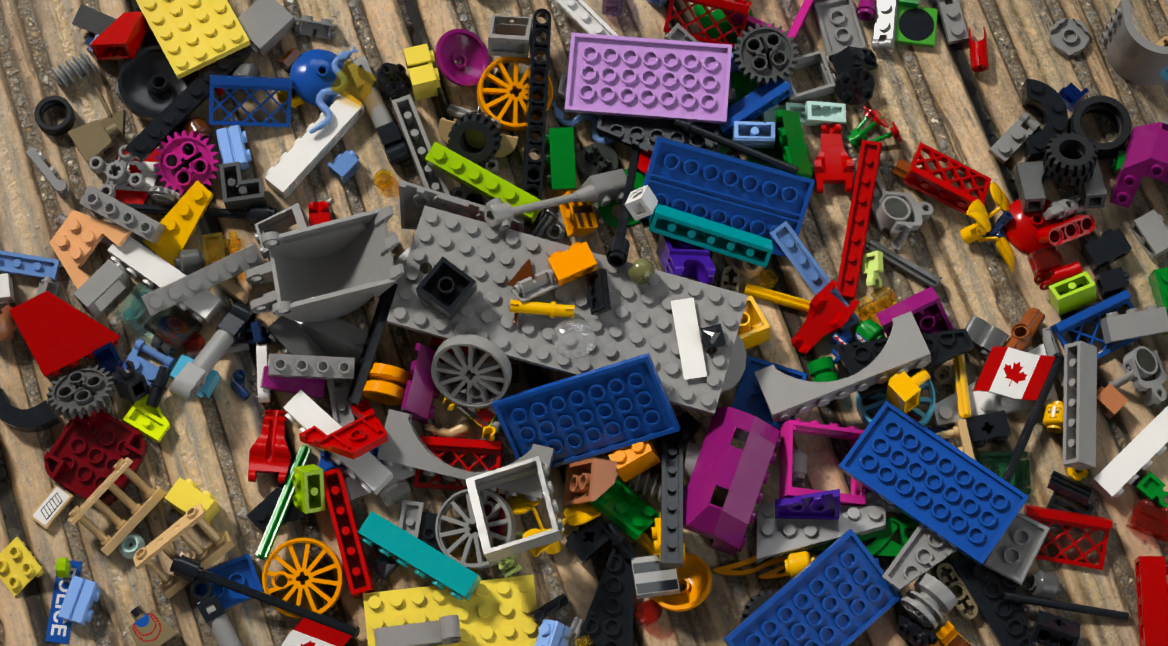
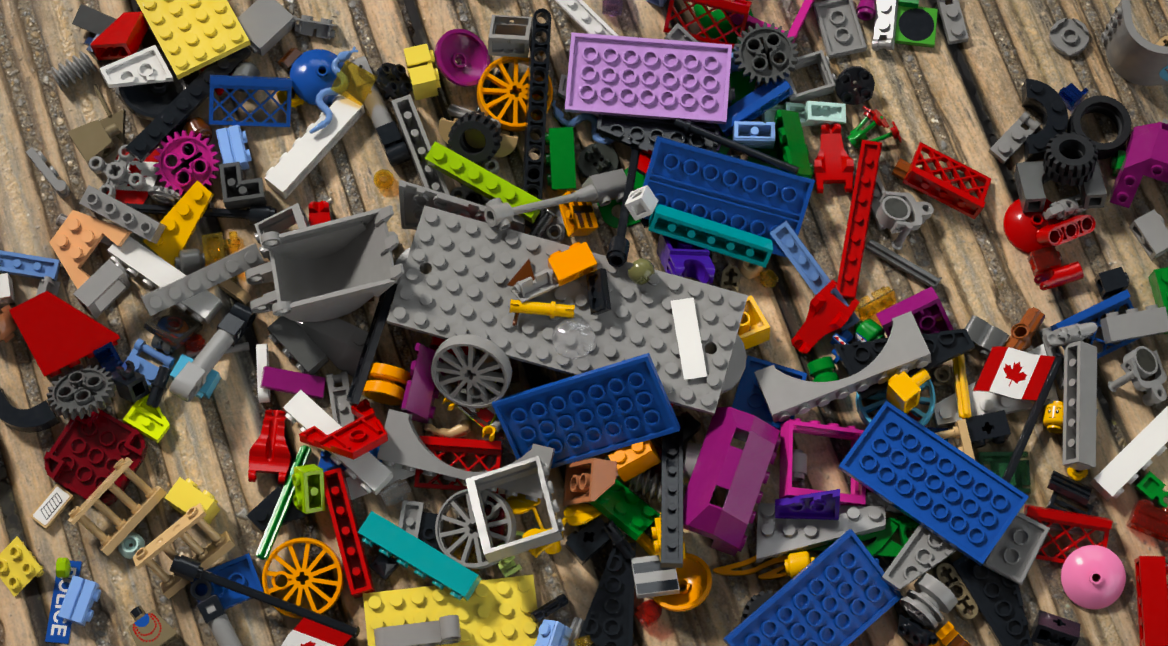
(47, 103): black tyre -> none
(133, 308): clear light blue plate -> none
(137, 69): none -> white wing
(237, 384): dark blue arm -> none
(259, 332): dark blue tile -> none
(311, 367): light grey brick -> none
(344, 166): medium blue brick -> none
(446, 288): black brick -> none
(712, 337): black tile -> none
(777, 297): yellow axle -> none
(854, 57): black slope -> none
(871, 267): yellowish green plate -> none
(977, 230): yellow plant -> none
(978, 53): red piece -> none
(1000, 224): dark blue arm -> none
(1044, 585): dark grey head -> none
(1066, 606): black piece -> none
(1070, 334): none -> light grey hinge
(1072, 293): lime brick -> none
(1078, 573): none -> bright pink dish
(1105, 249): black brick -> none
(1110, 400): nougat brick -> none

